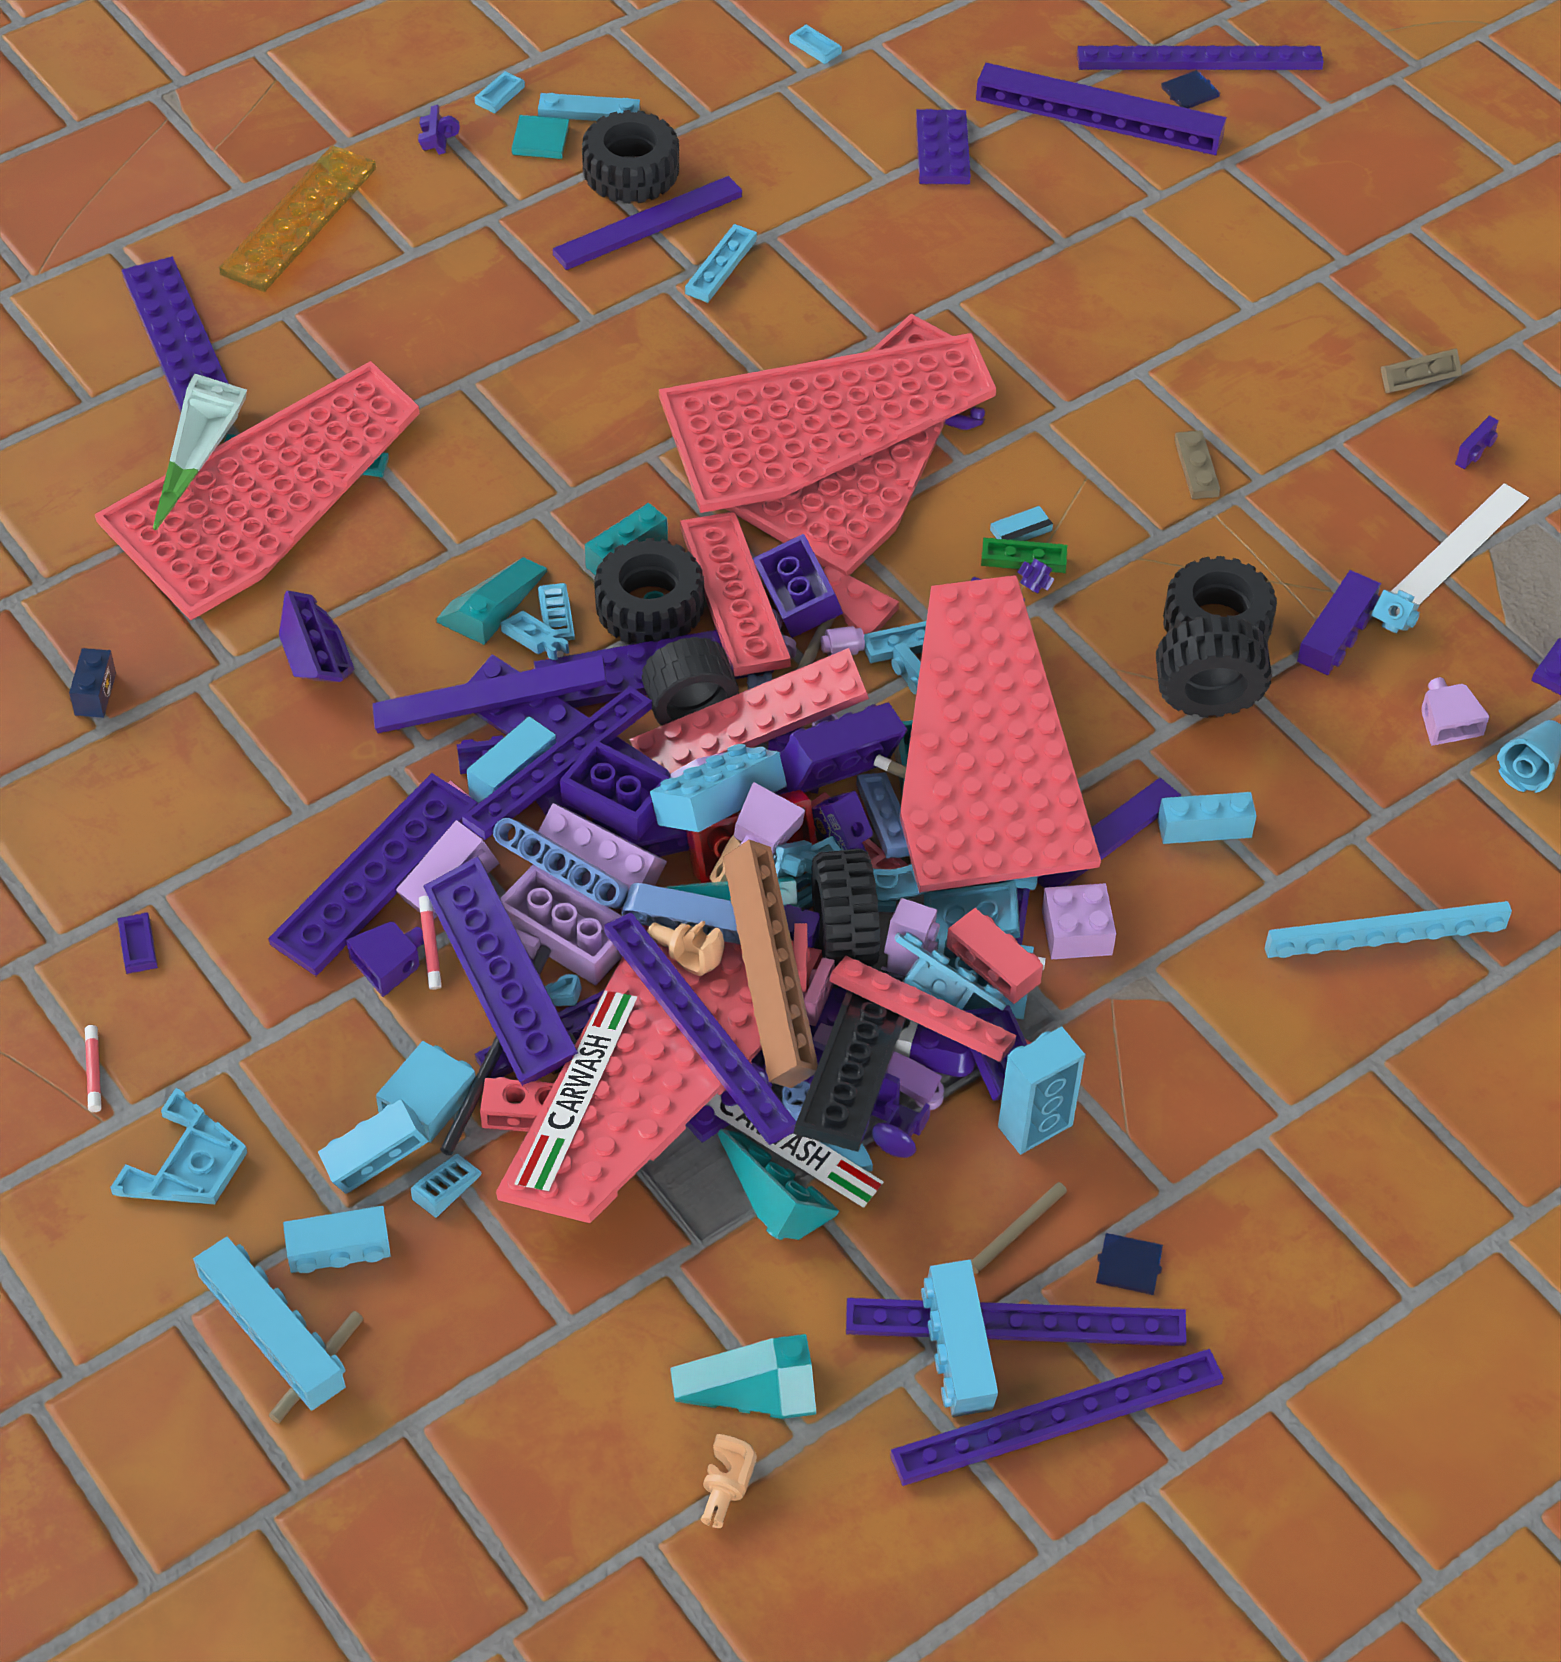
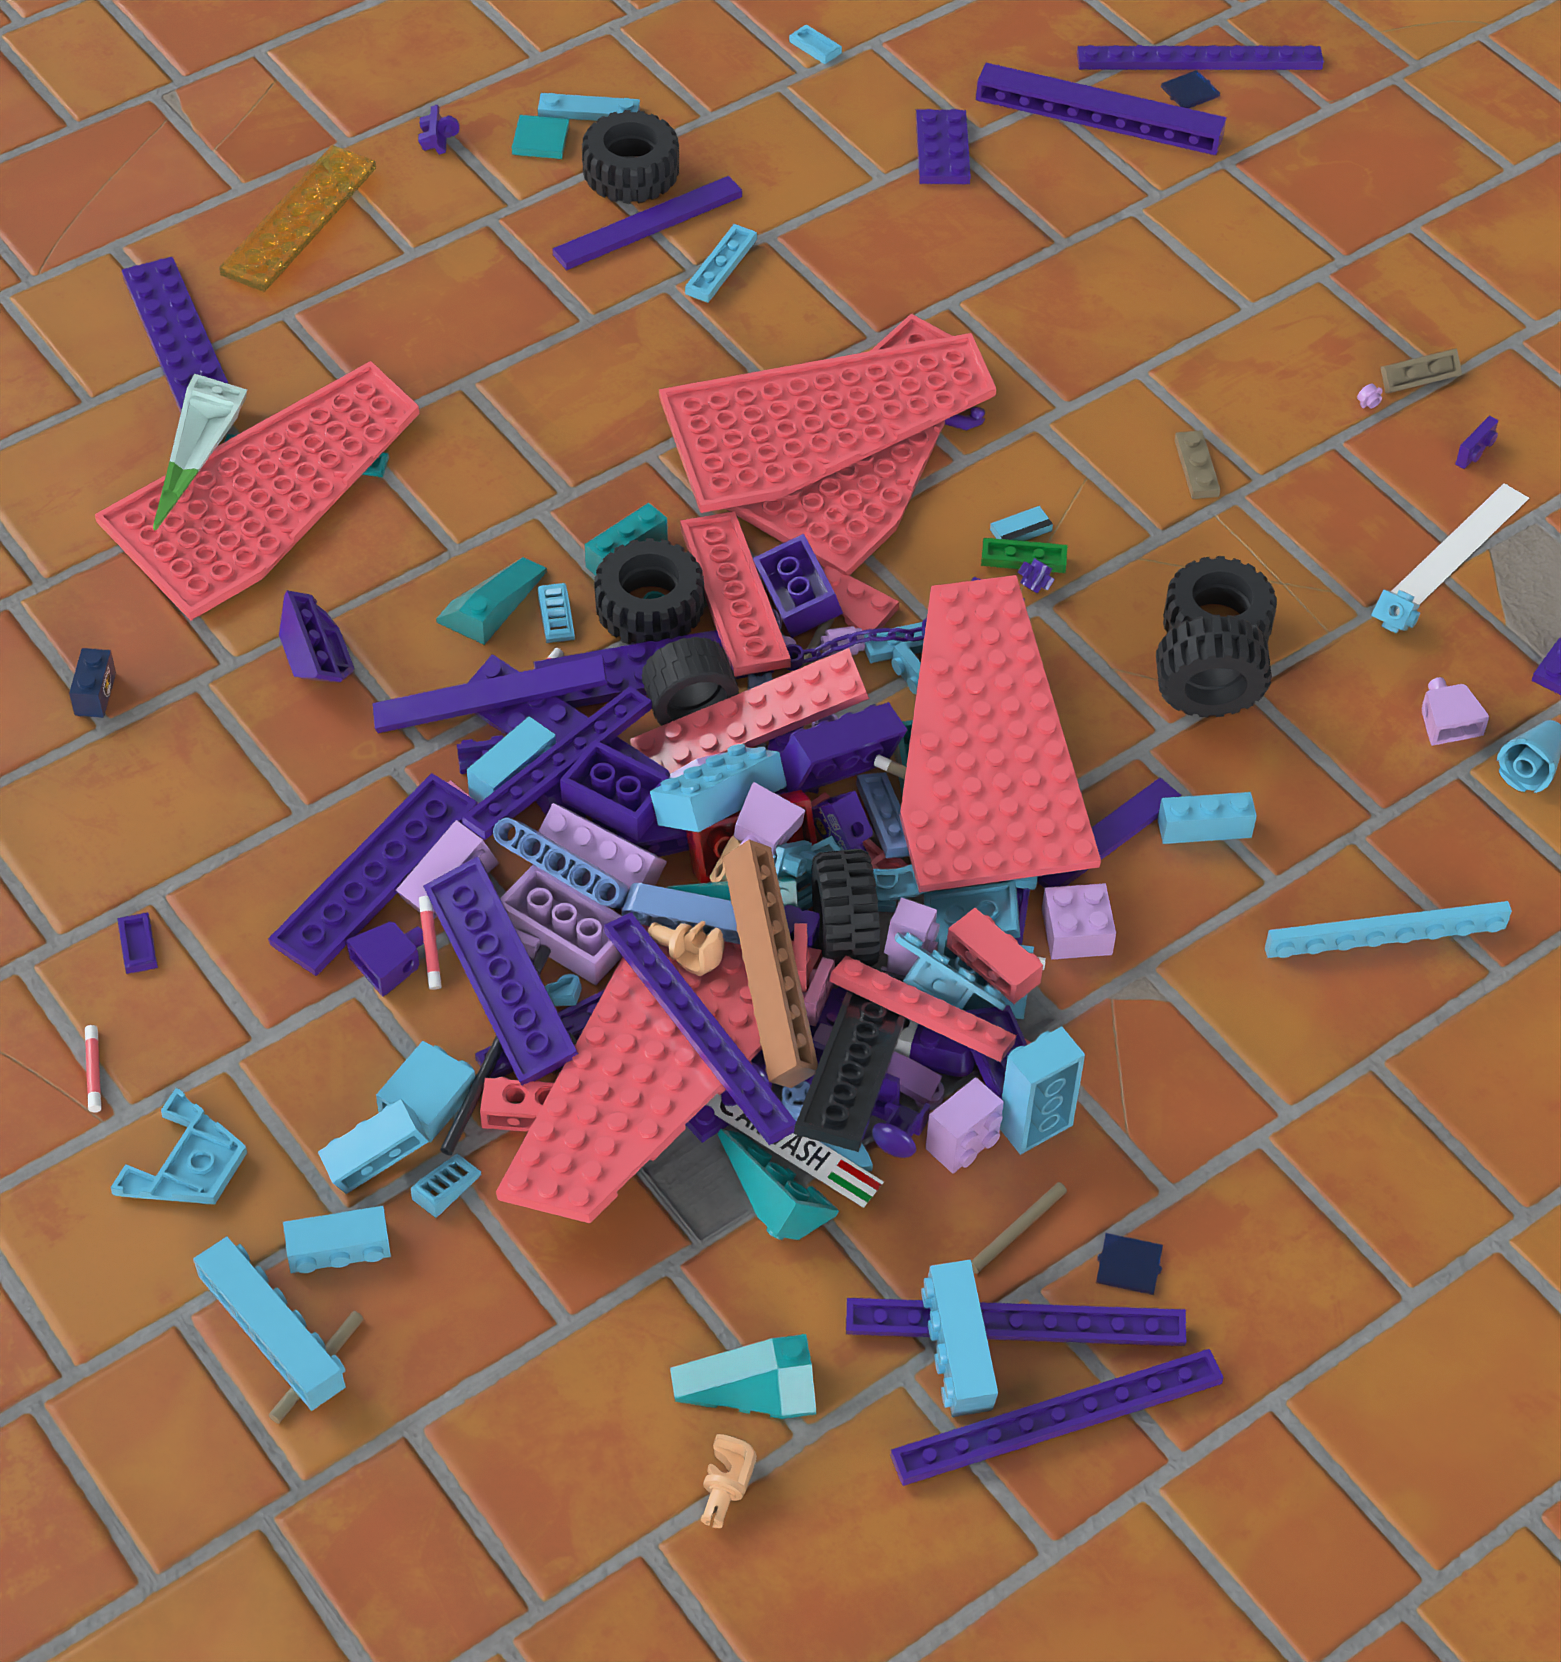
(499, 92): medium azure tile -> none
(534, 634): medium azure plate -> none
(575, 1091): white sticker -> none
(797, 653): none -> dark purple piece
(964, 1125): none -> lavender brick
(1339, 623): dark purple brick -> none
(1370, 396): none -> lavender plate

